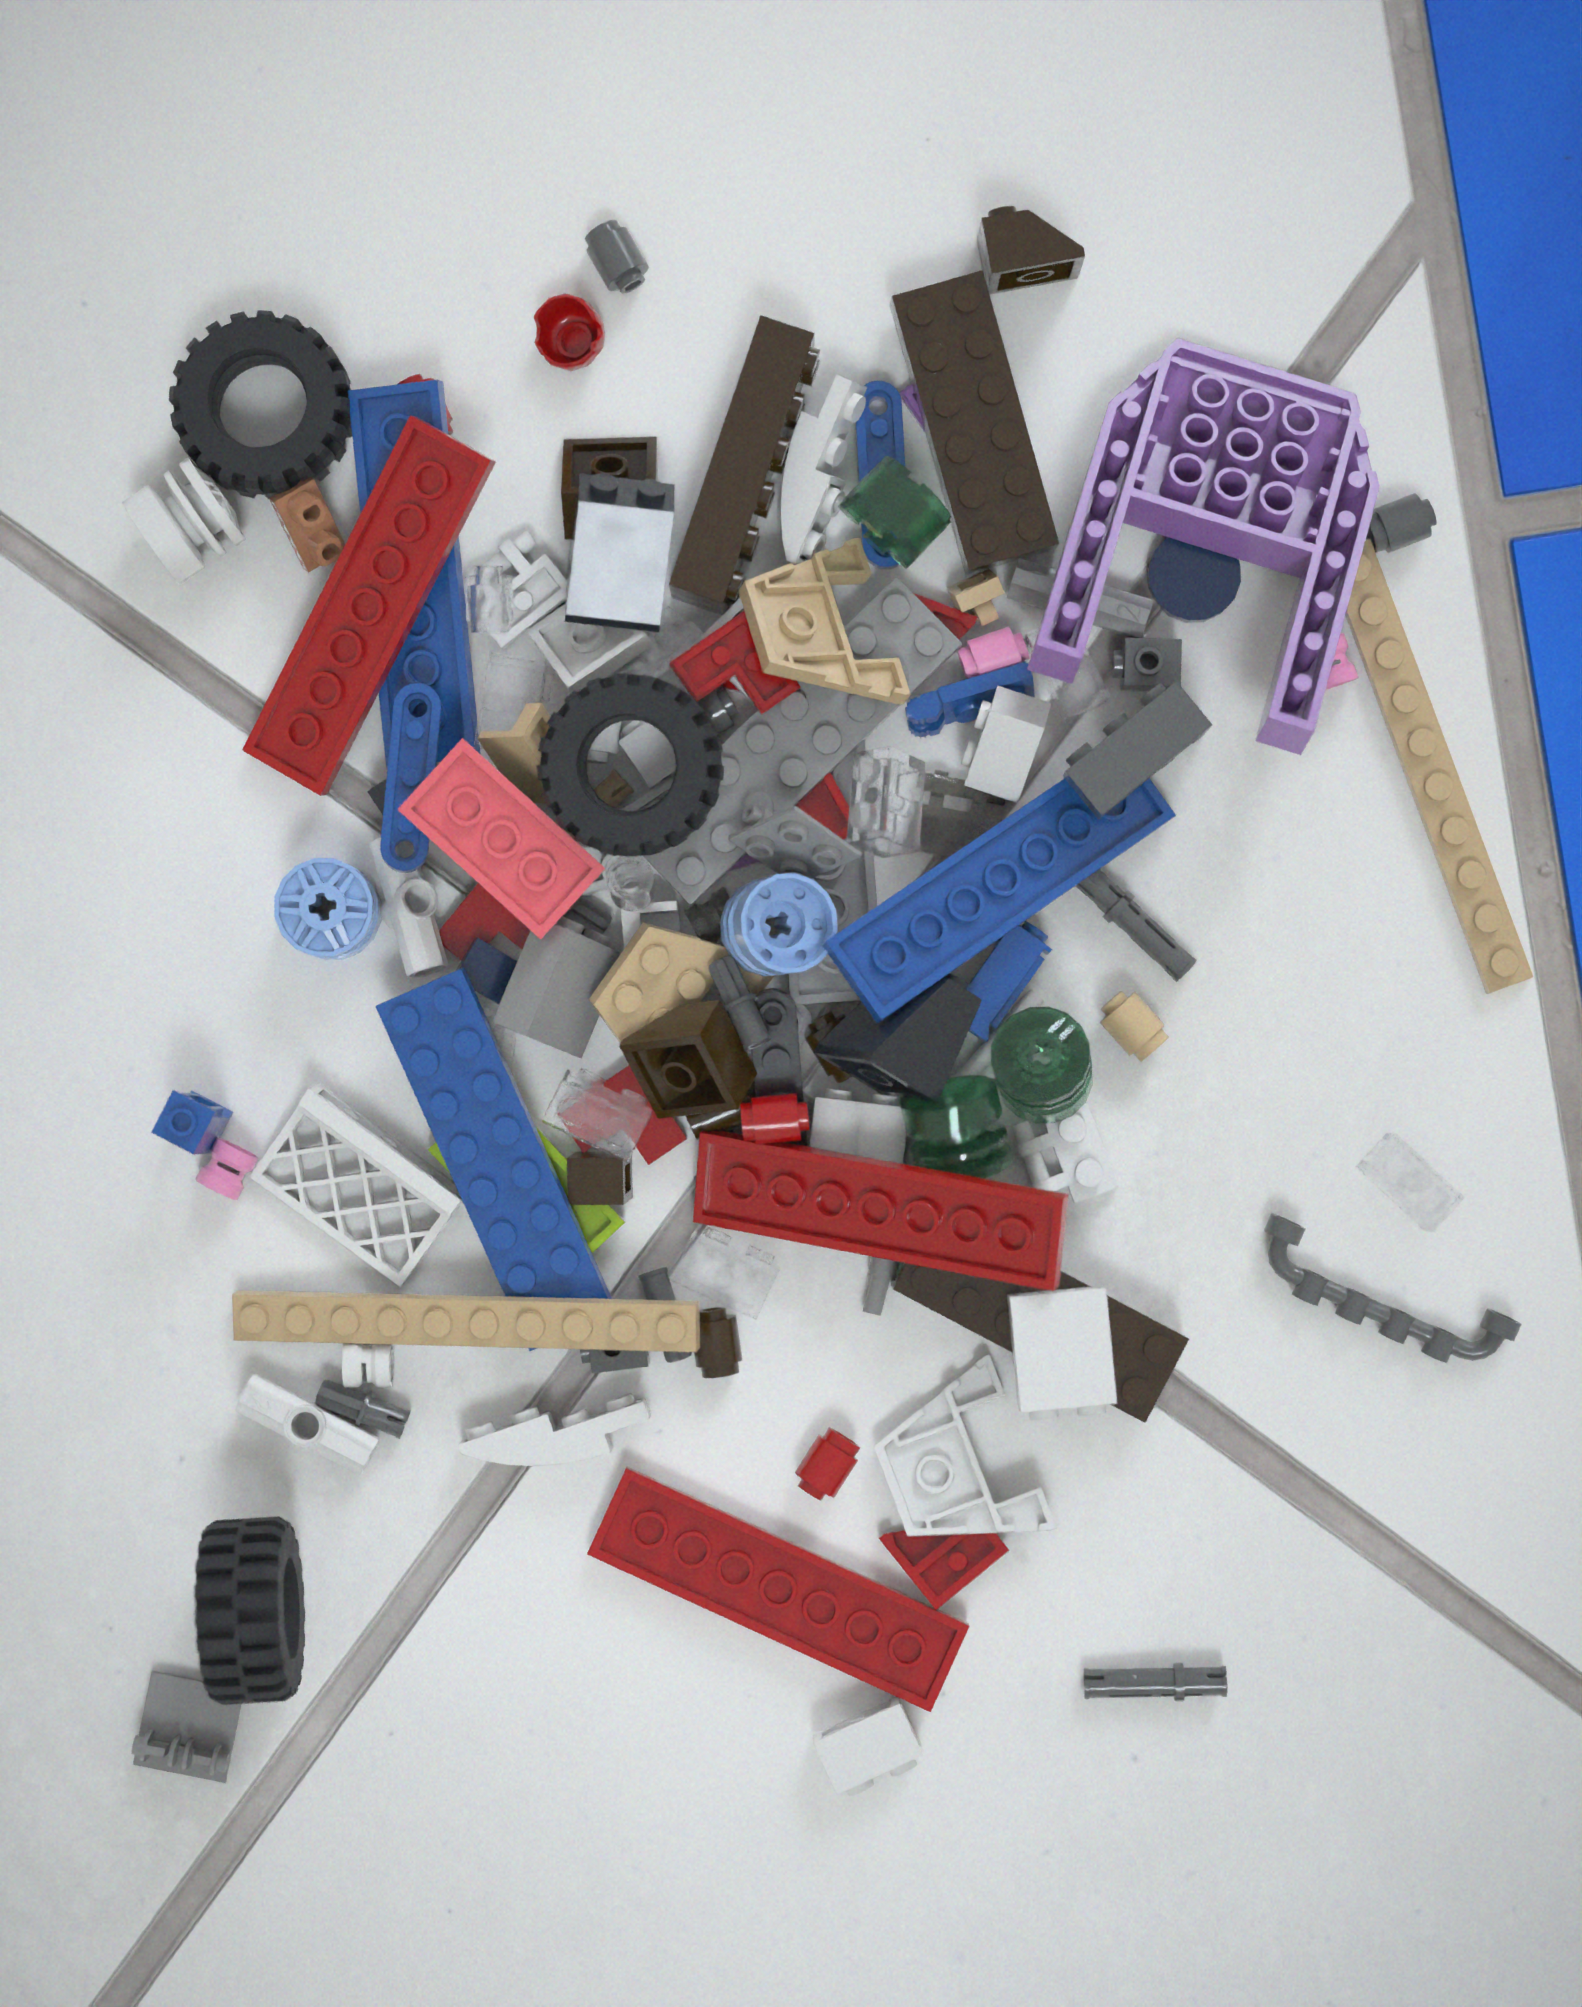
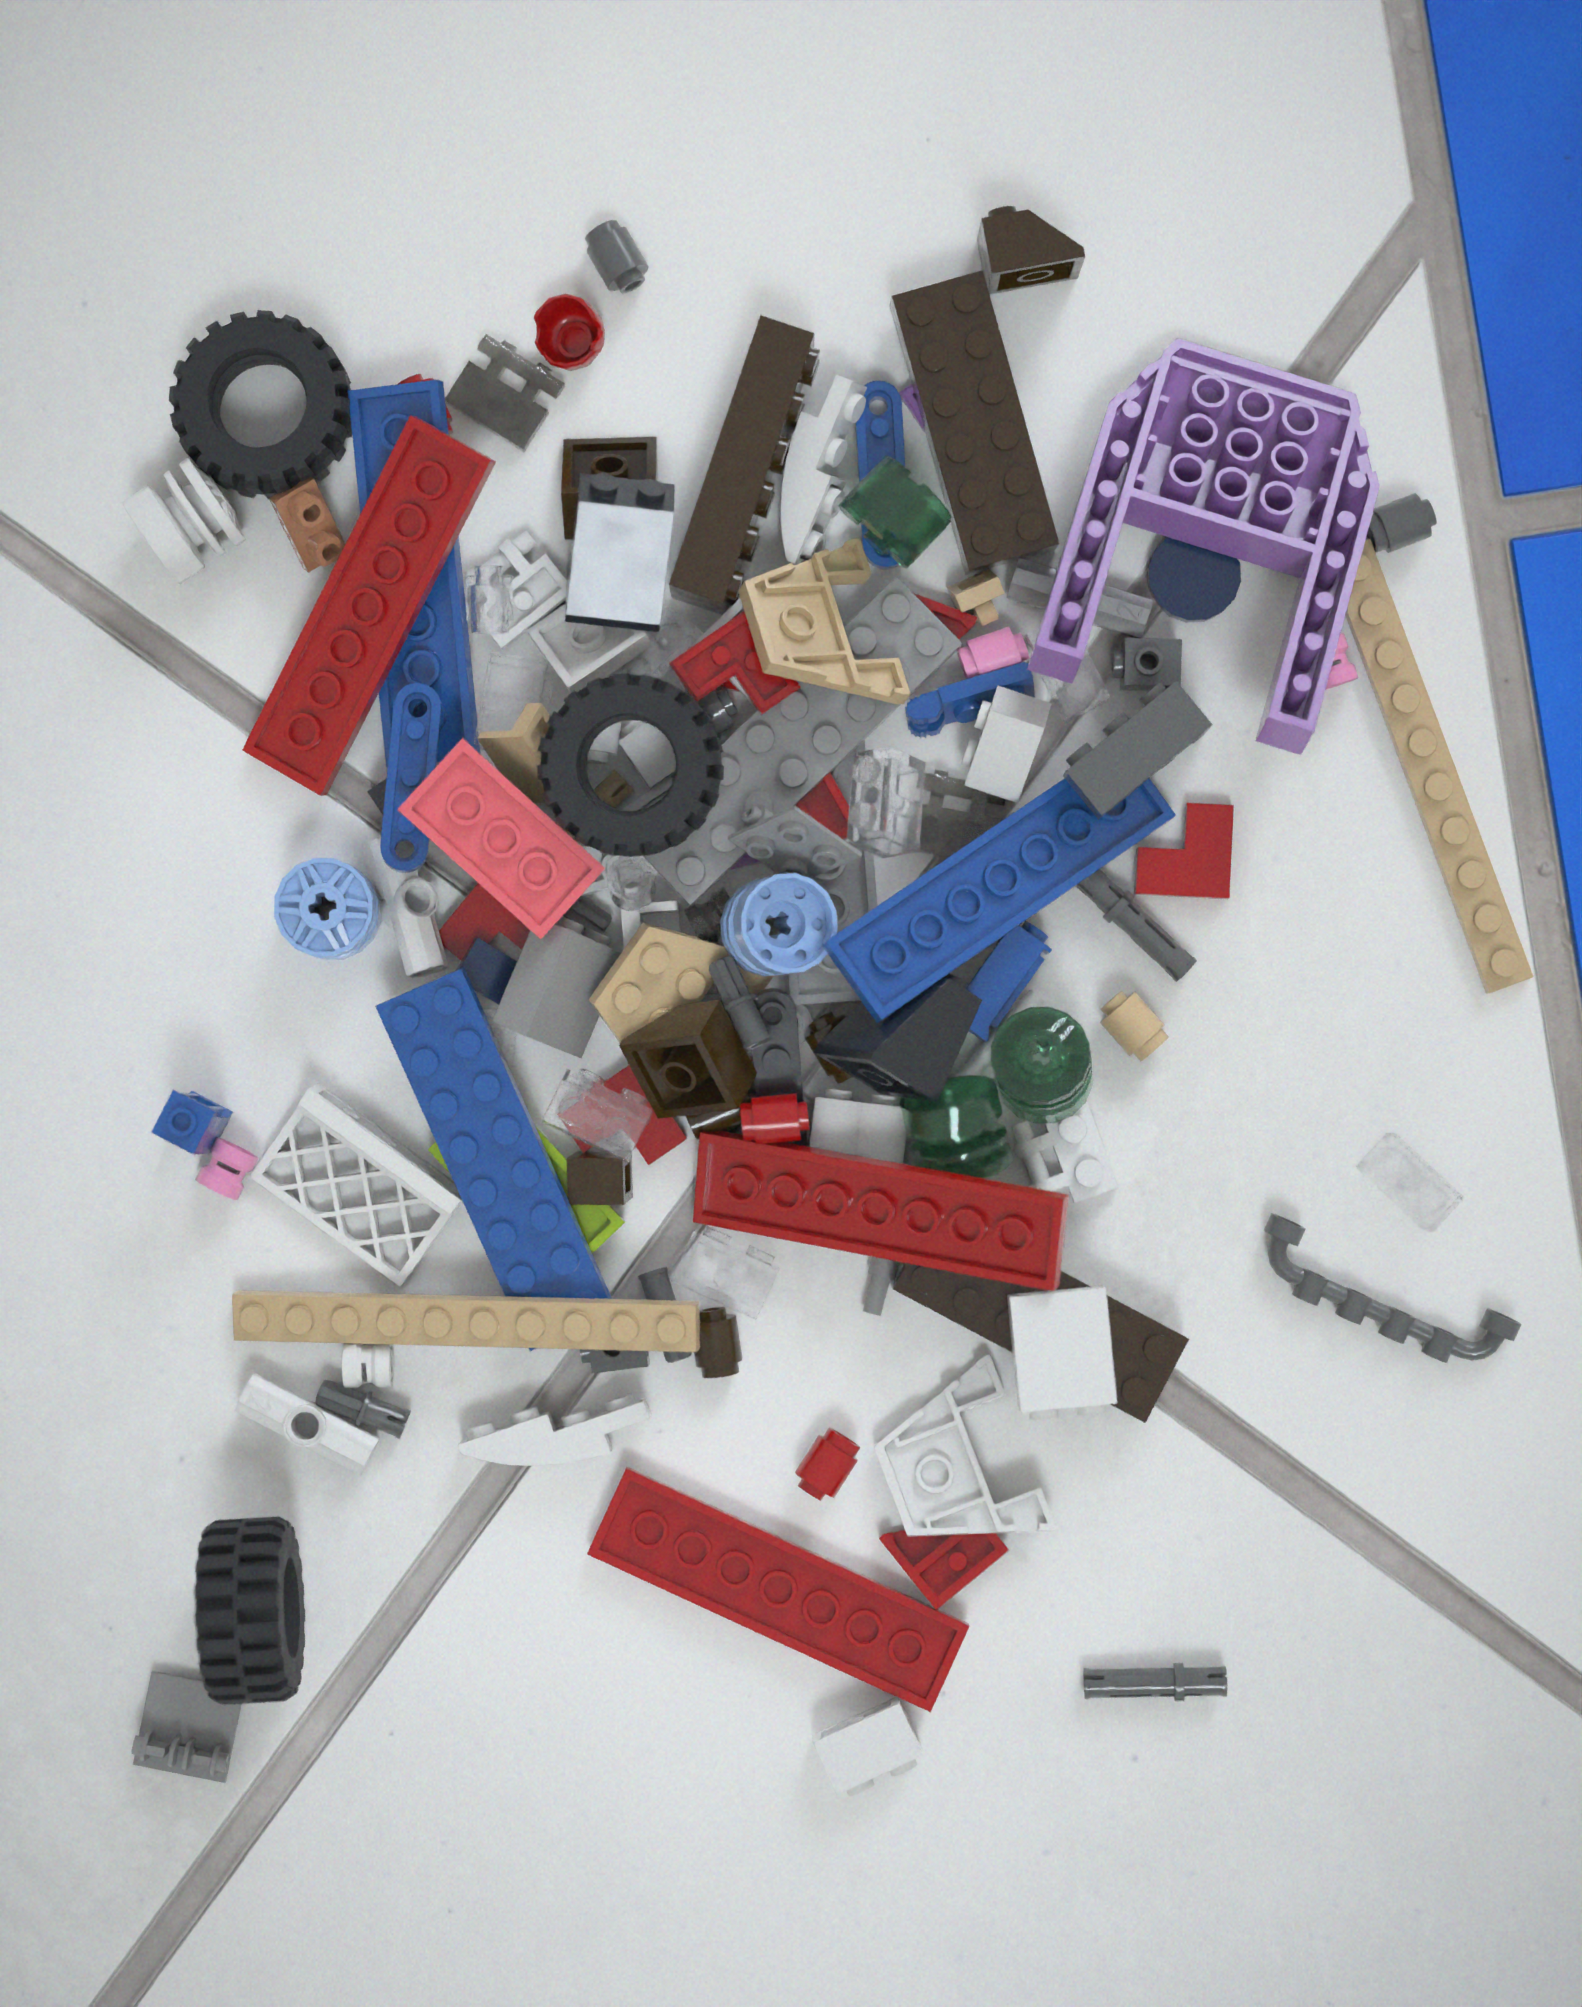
(497, 405): none -> clear smoke plate
(1200, 867): none -> red tile

